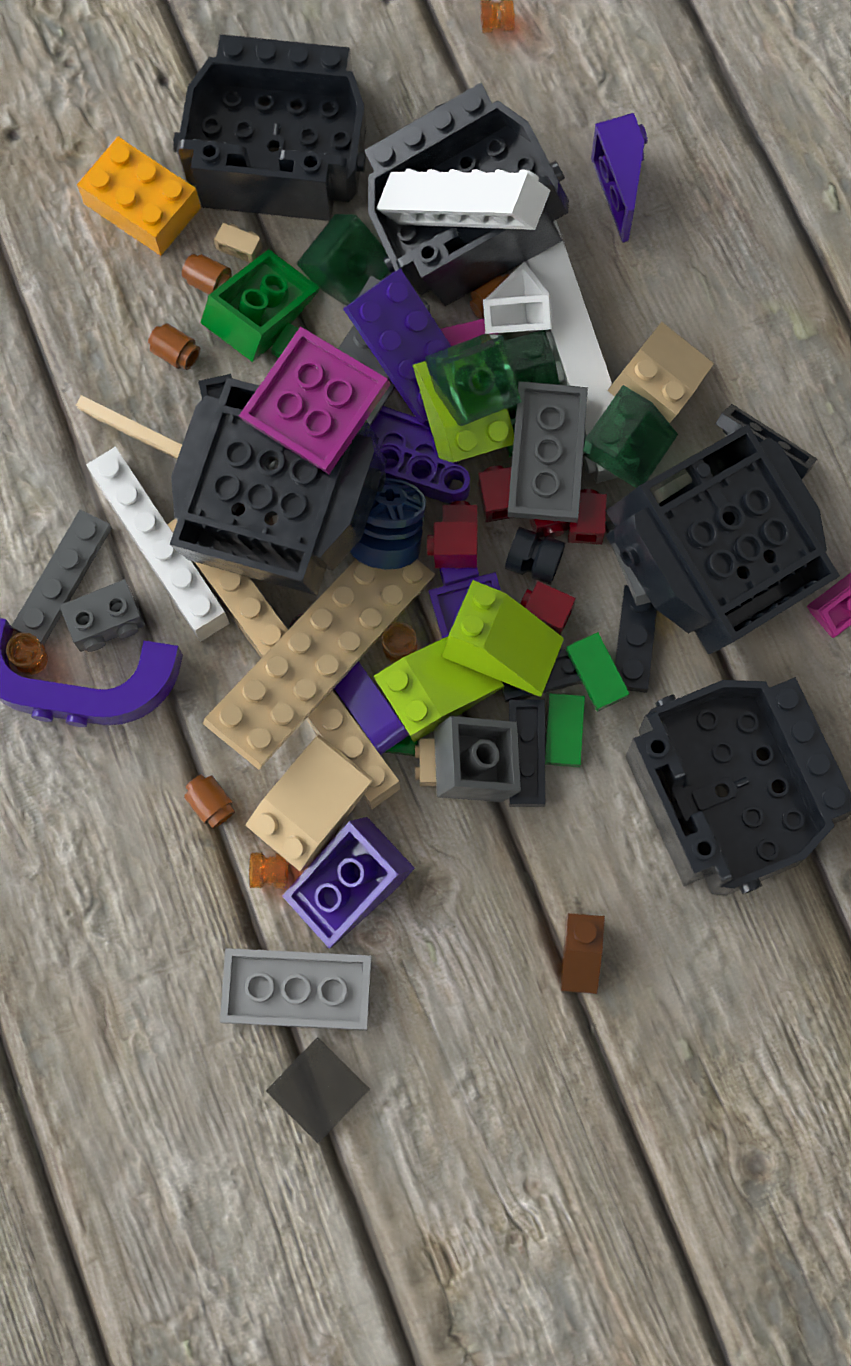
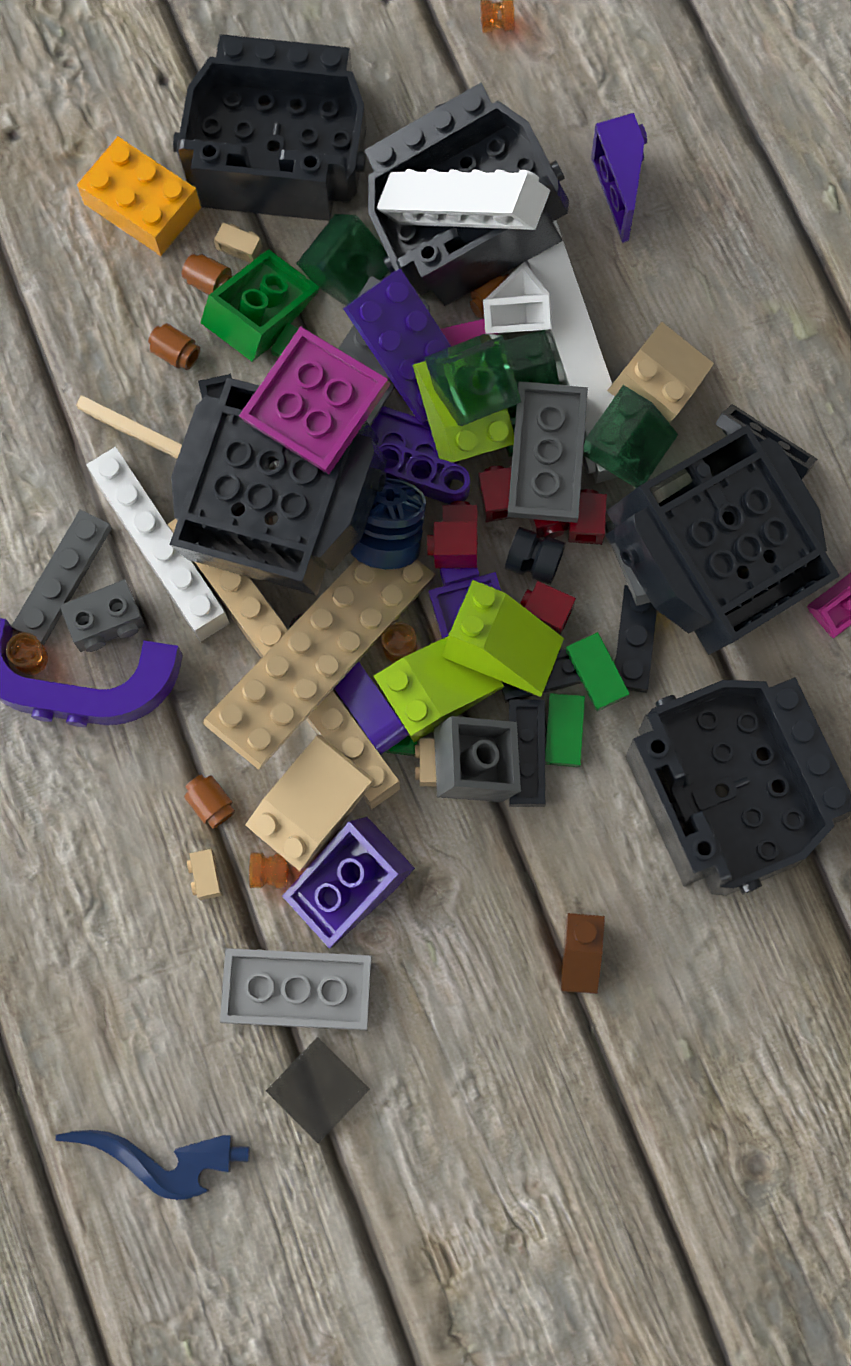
(175, 1184): none -> dark blue piece
(205, 874): none -> tan piece

